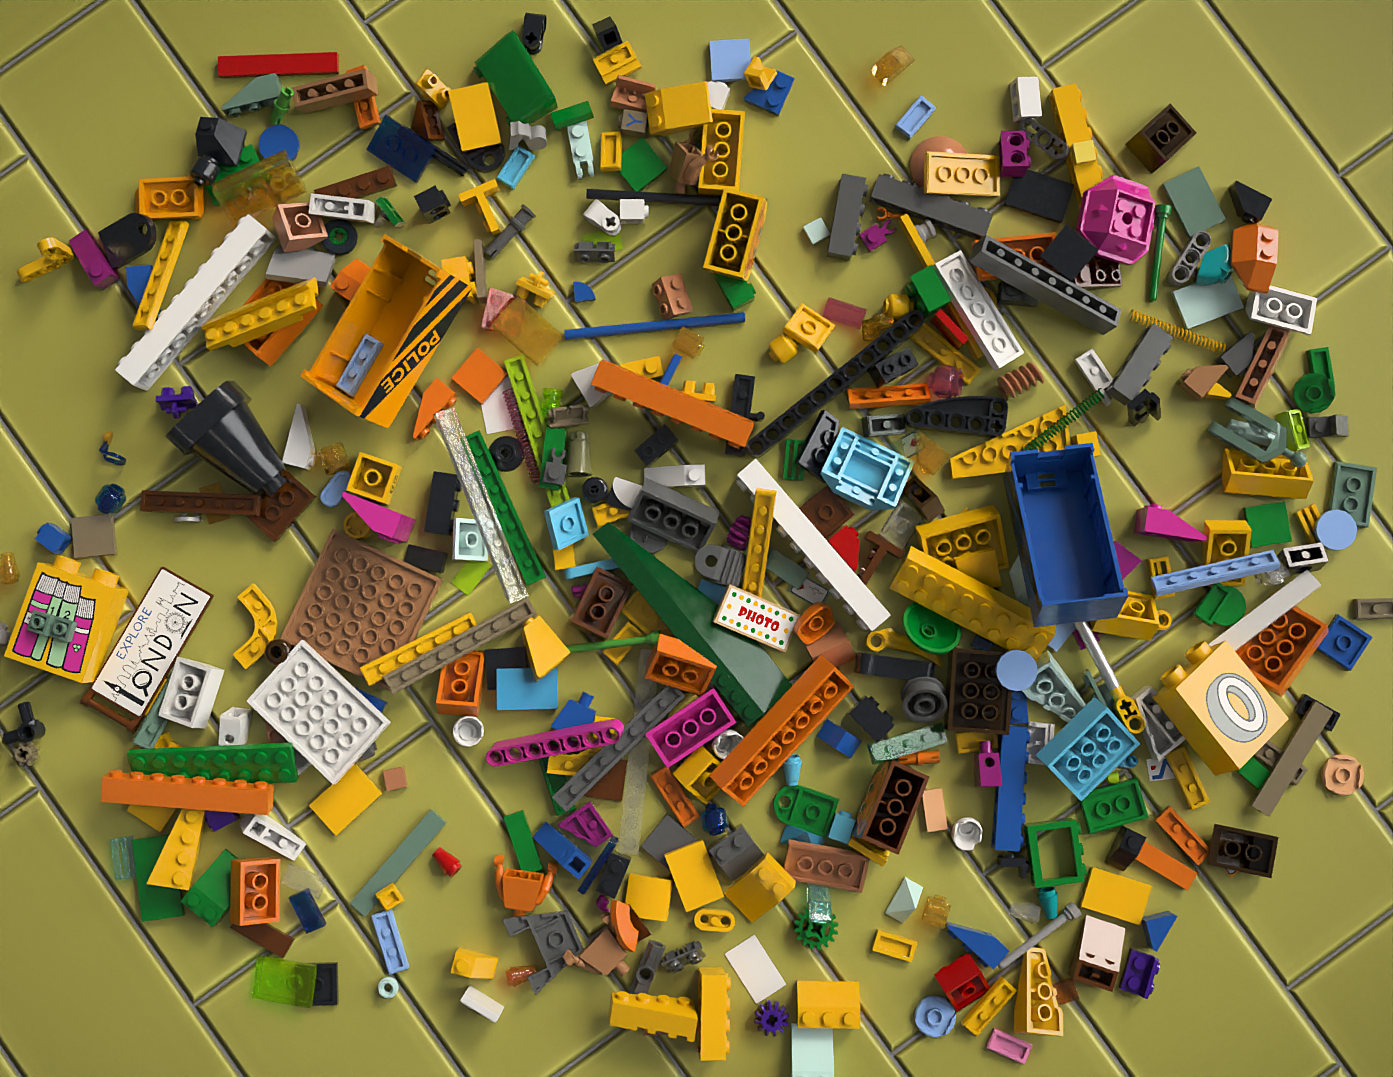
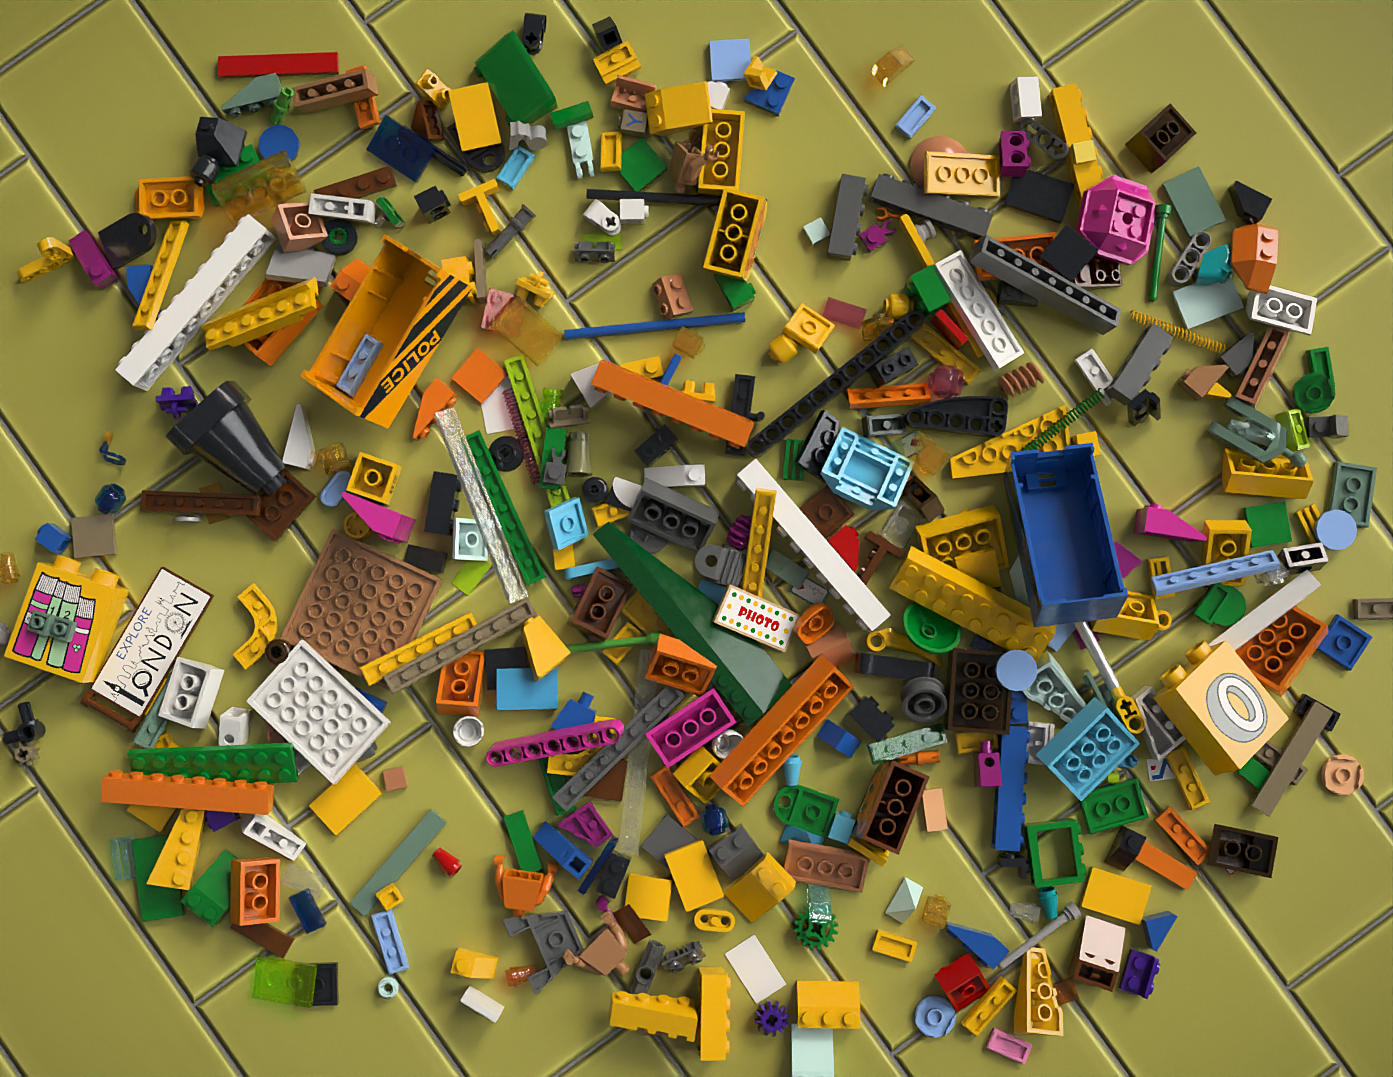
(583, 292): blue tile -> none
(620, 919): orange tile -> none
(966, 833): white hair -> none

